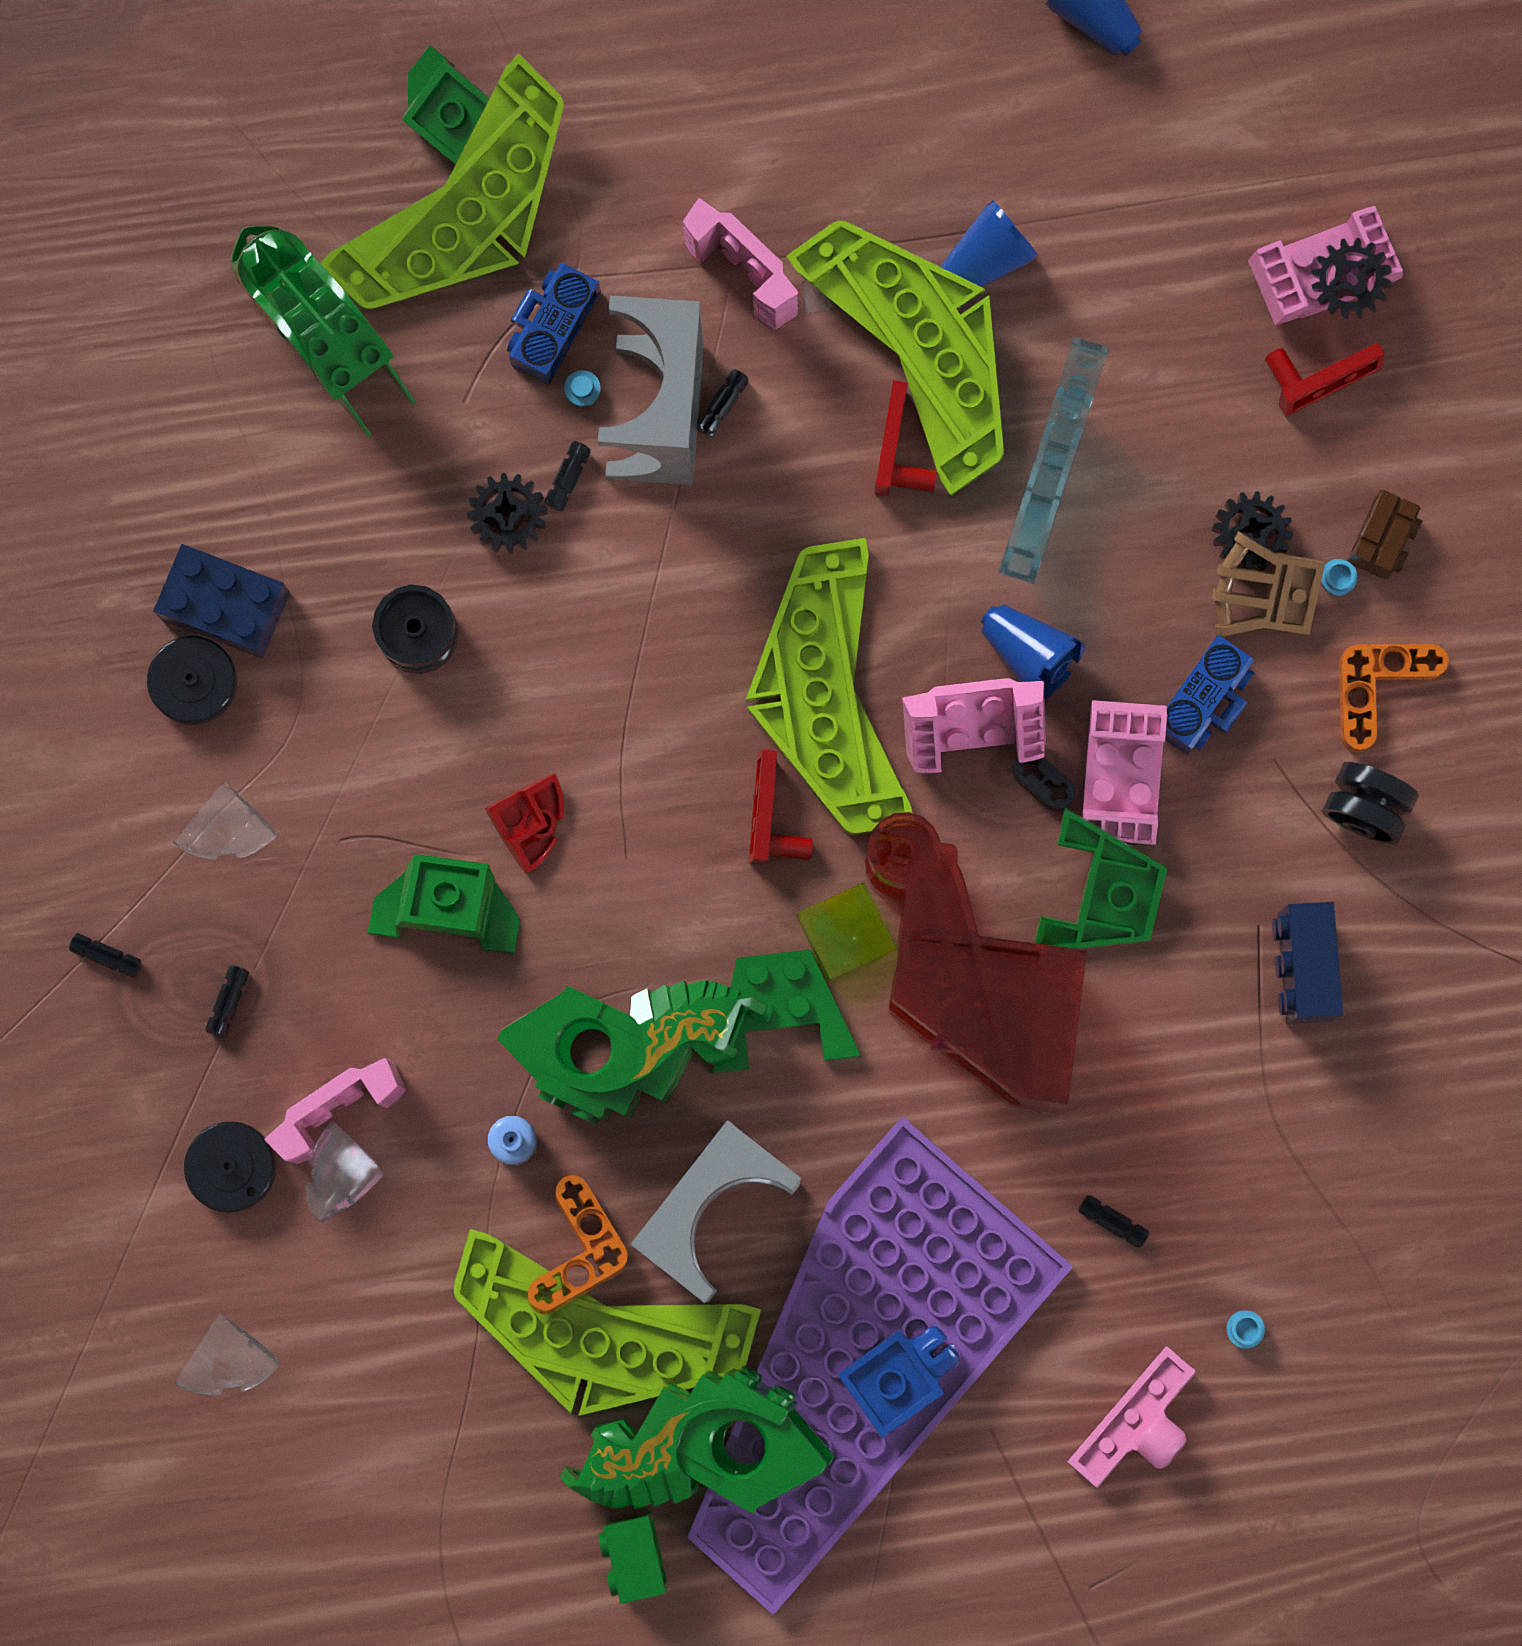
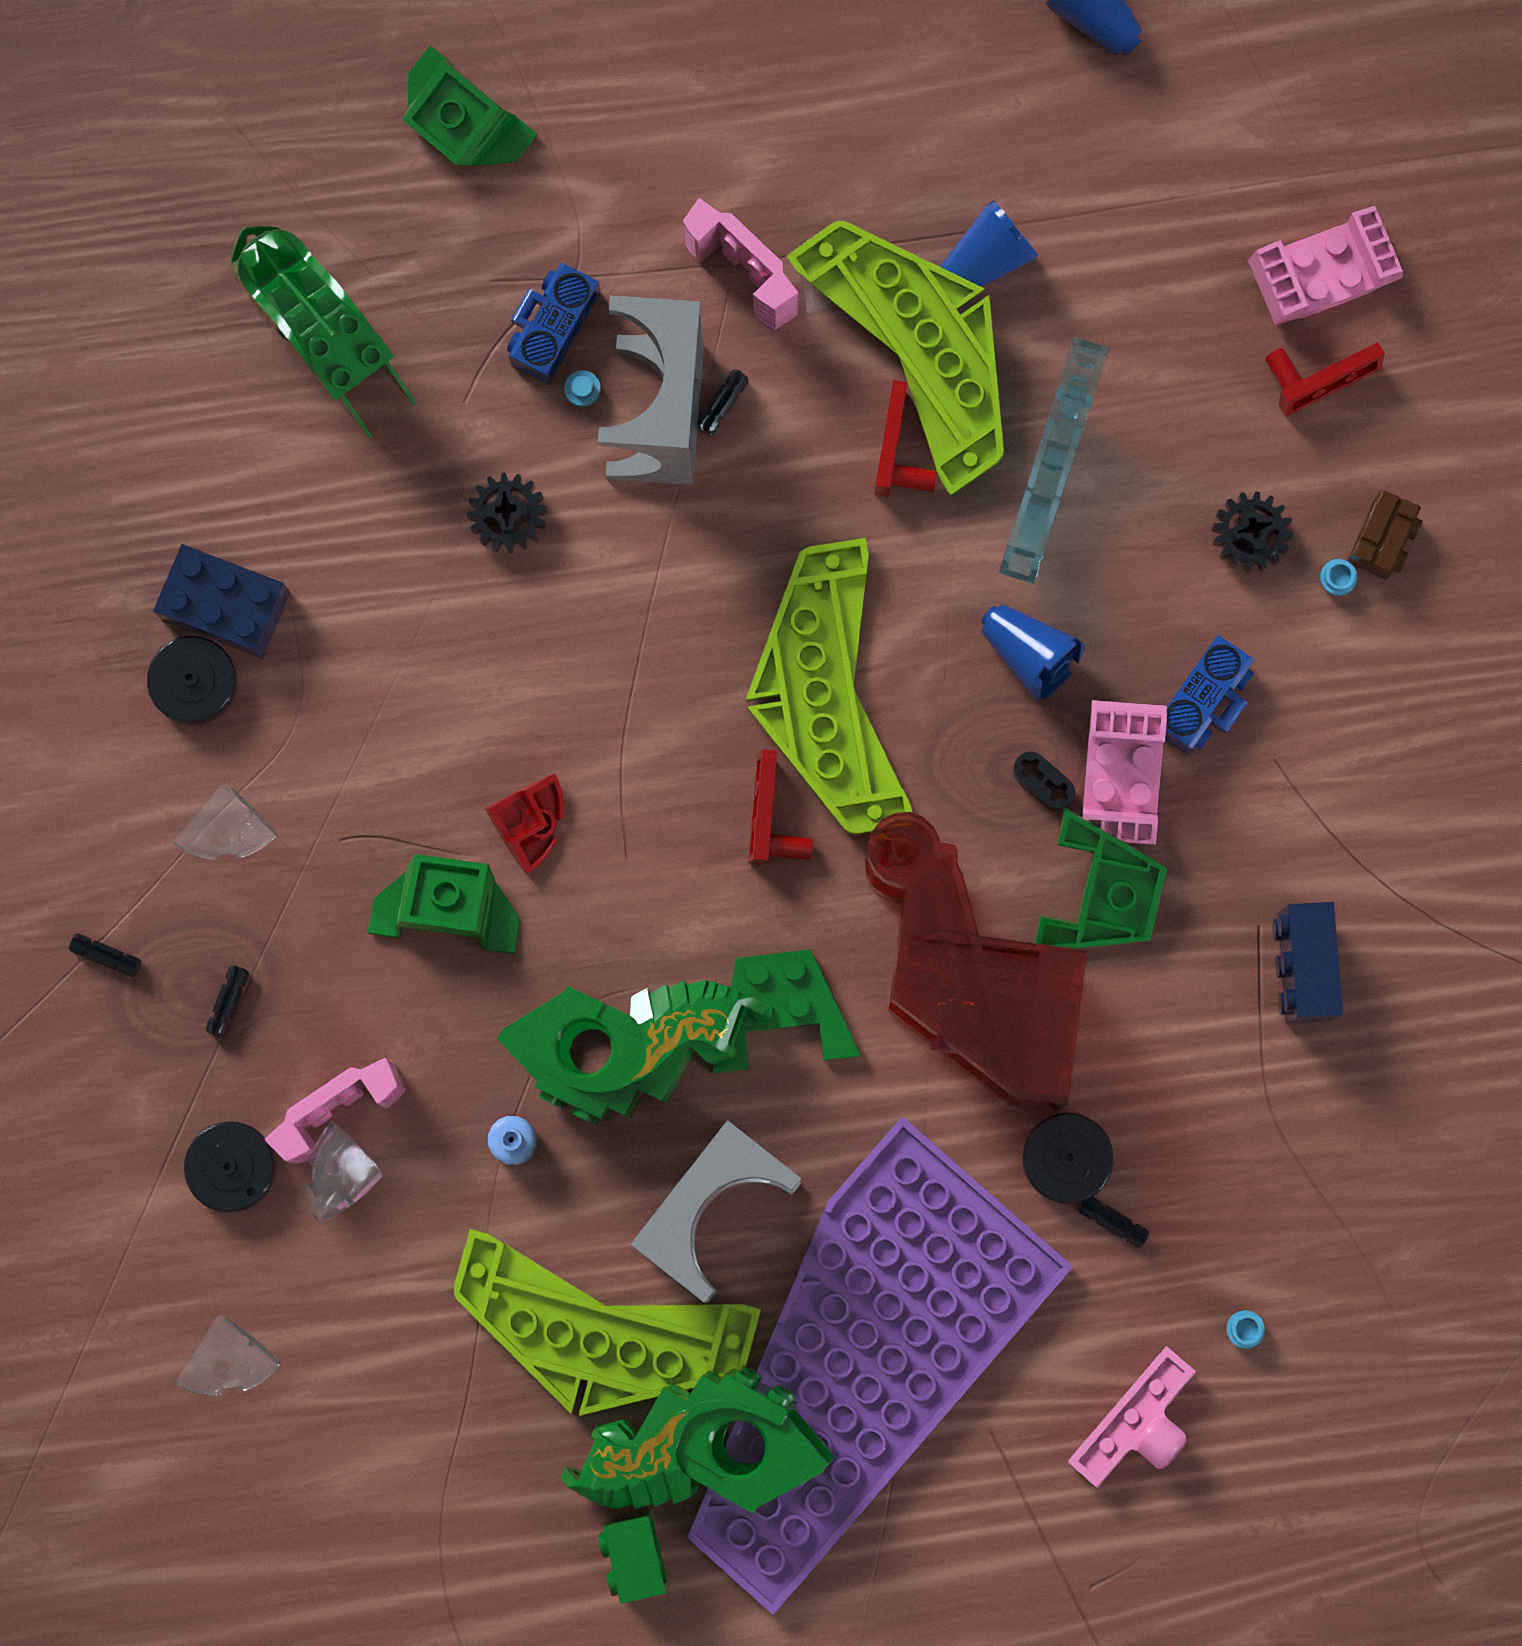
(420, 608): black wheel -> none
(486, 196): lime wing -> none
(567, 476): black axle -> none
(592, 1244): orange beam -> none
(845, 931): clear neon green plate -> none
(899, 1377): blue plate -> none
(974, 718): bright pink plate -> none
(1067, 1158): none -> black wheel
(1289, 596): medium nougat plate -> none
(1340, 287): black gear -> none
(1370, 802): black wheel -> none
(1376, 670): orange beam -> none

